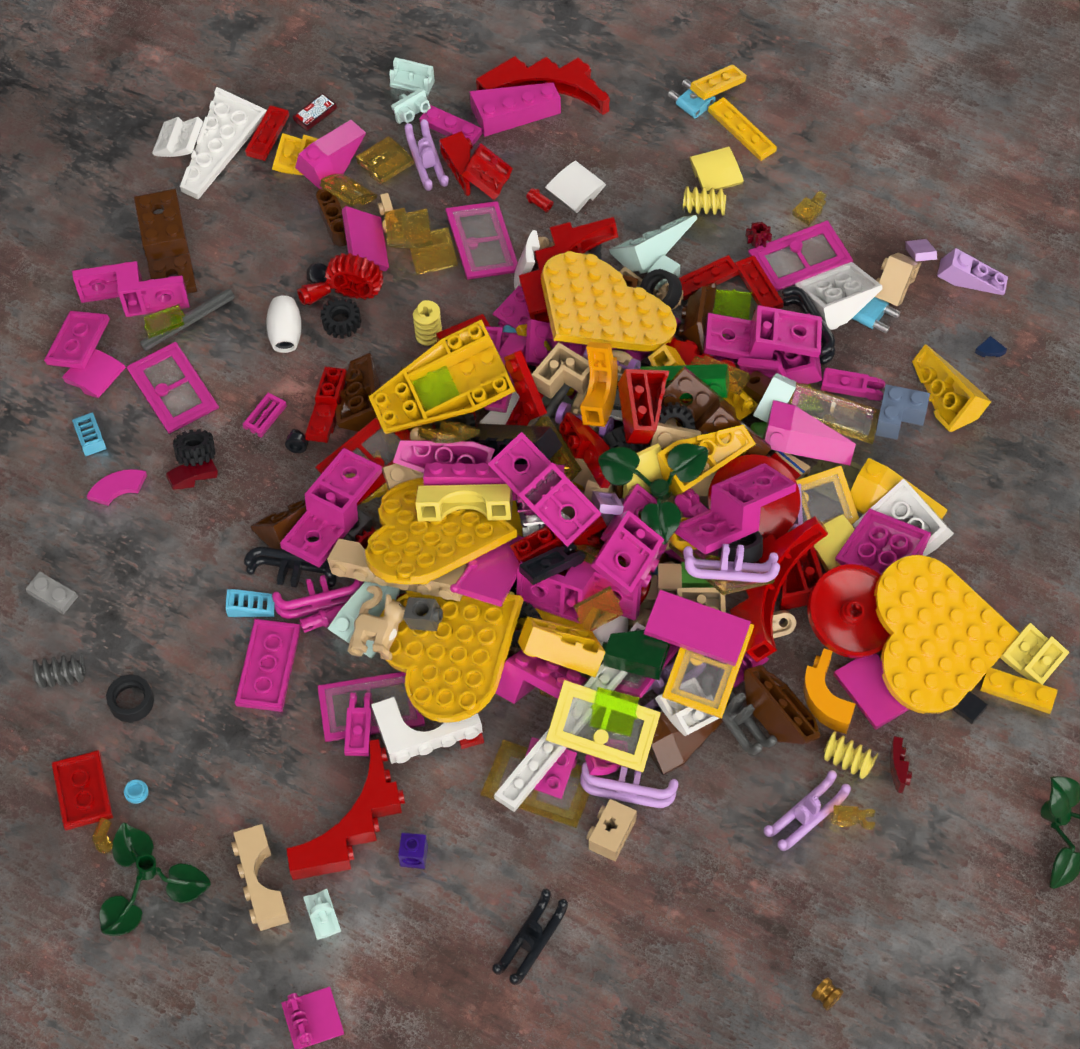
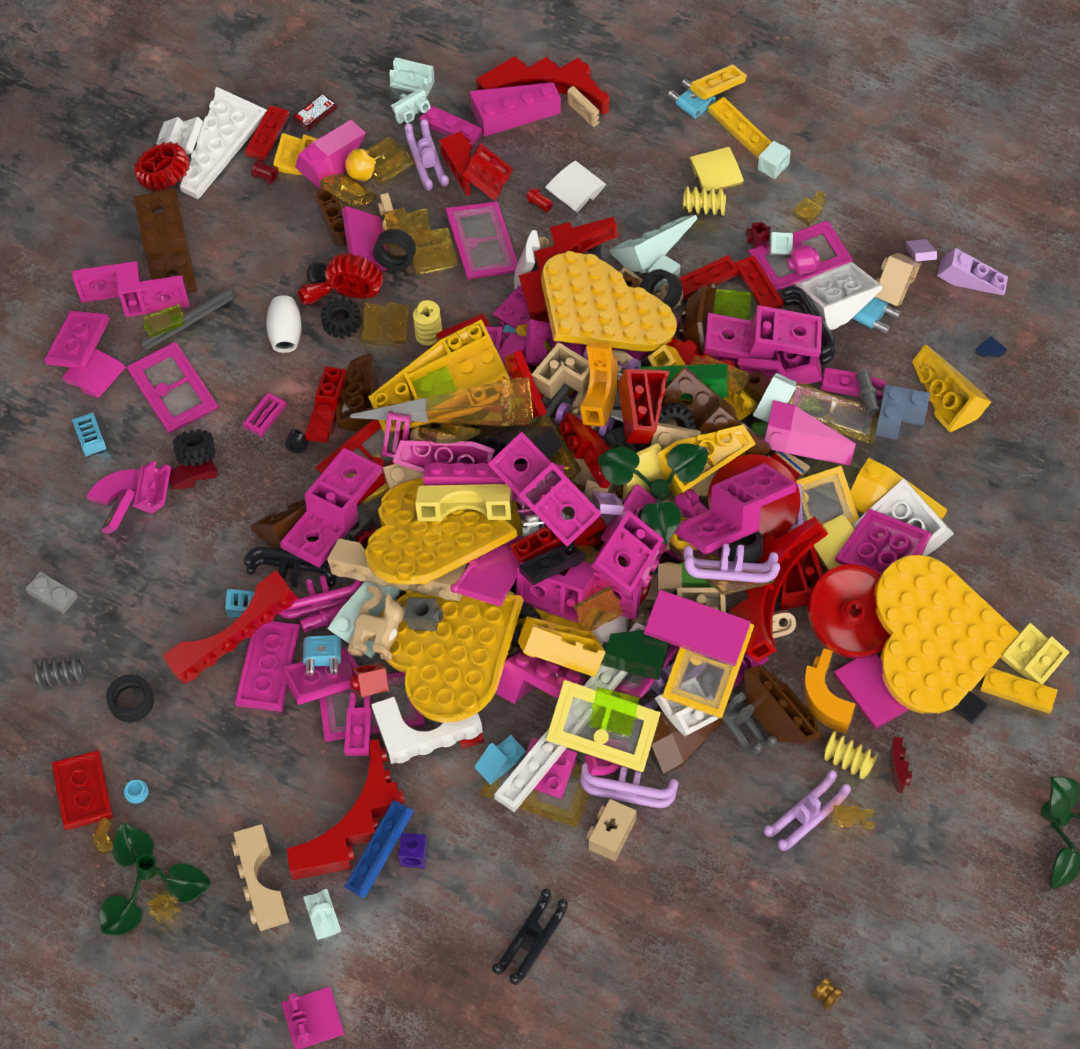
(118, 511): none -> dark pink tile
(151, 487): none -> dark pink hinge
(156, 906): none -> clear yellow gear
(162, 166): none -> red gear
(193, 657): none -> red arch
(264, 172): none -> dark red bush
(321, 683): none -> dark pink tile
(322, 652): none -> medium azure piece
(359, 165): none -> yellow hair
(369, 679): none -> brick
(379, 849): none -> blue tile
(384, 324): none -> clear yellow slope
(397, 237): none -> black tyre
(399, 418): none -> dark pink tile
(493, 403): none -> clear yellow plate
(499, 759): none -> medium azure slope
(583, 106): none -> tan tile
(774, 159): none -> light aqua brick
(780, 243): none -> light aqua plate
(803, 260): none -> dark pink head
(868, 393): none -> dark grey pin

